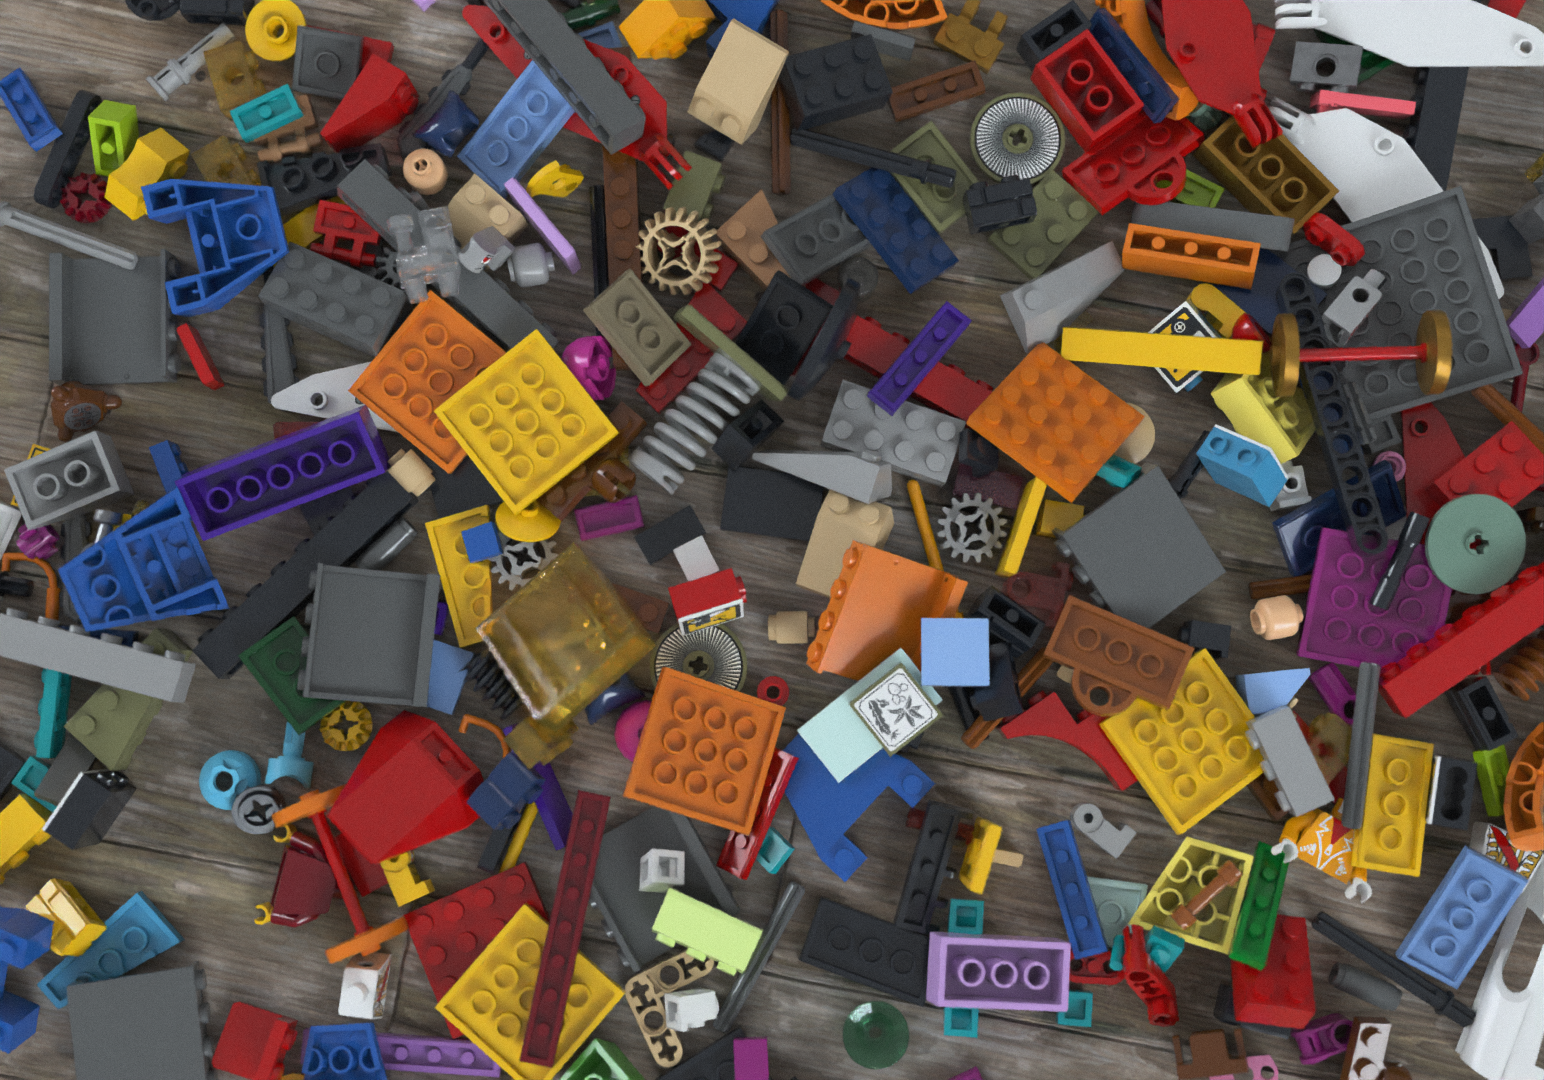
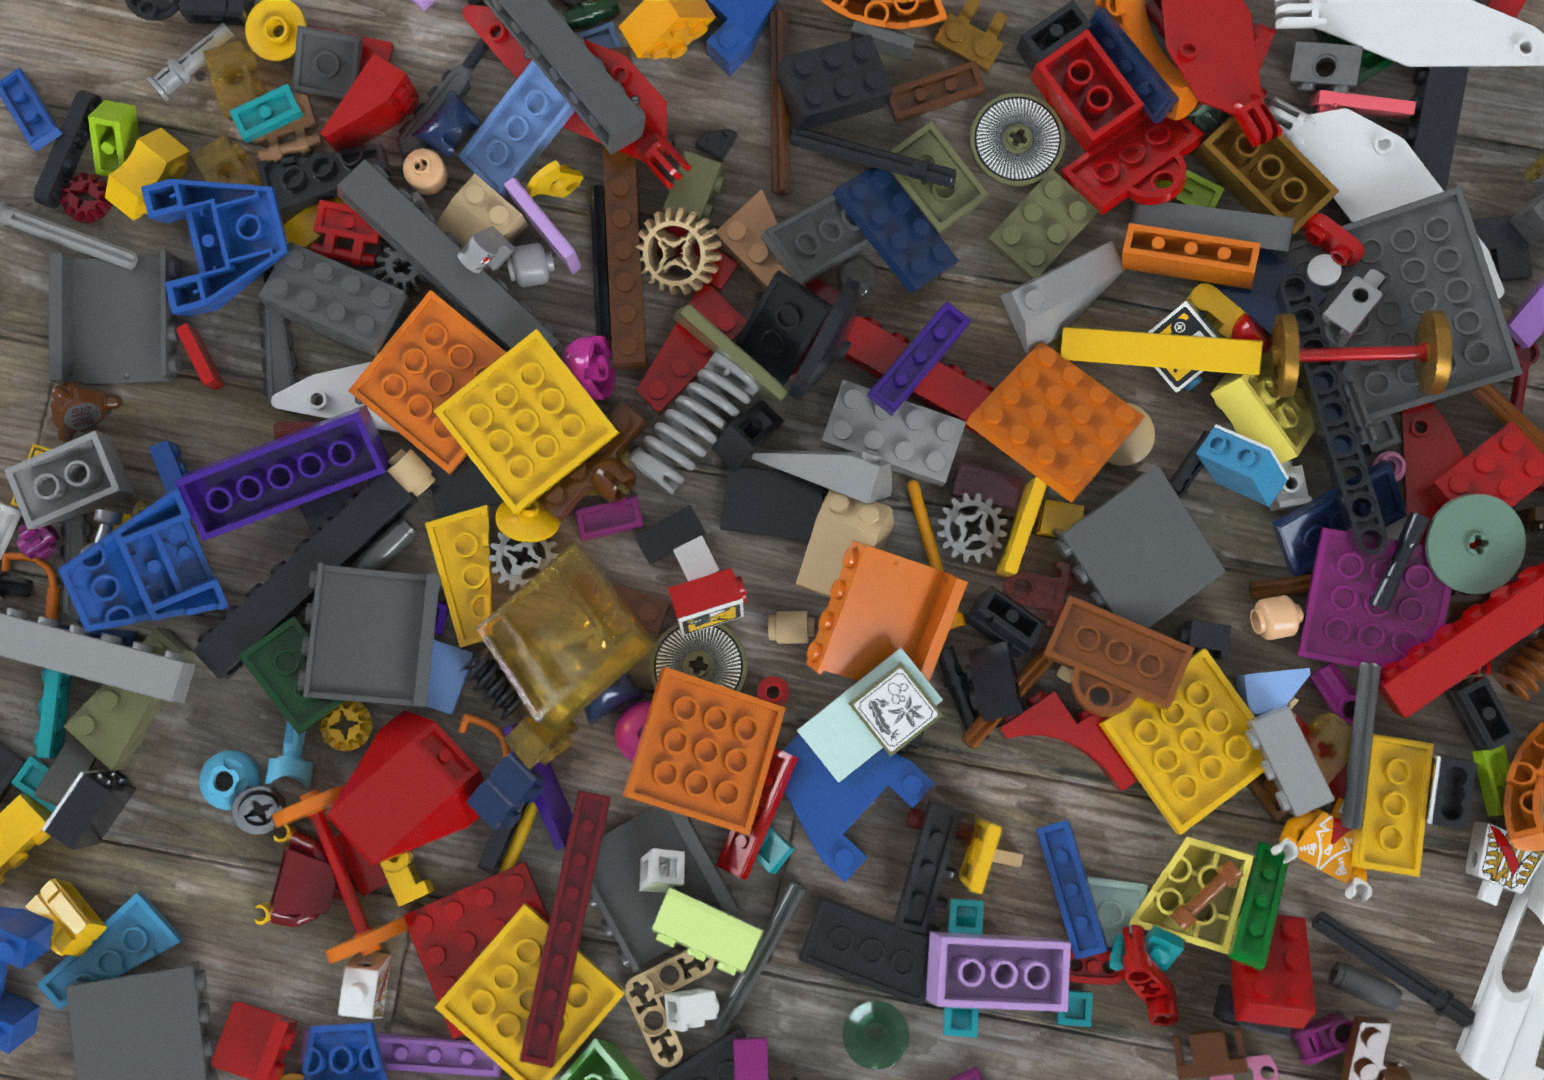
(429, 263): clear hips -> none
(482, 542): blue tile -> none
(637, 327): dark tan tile -> none
(738, 82): tan slope -> none
(955, 652): light blue tile -> none
(977, 453): black bracket -> none
(999, 204): black brick -> none
(1090, 822): light grey leg -> none
(1119, 472): teal plate -> none
(1461, 917): medium blue tile -> none

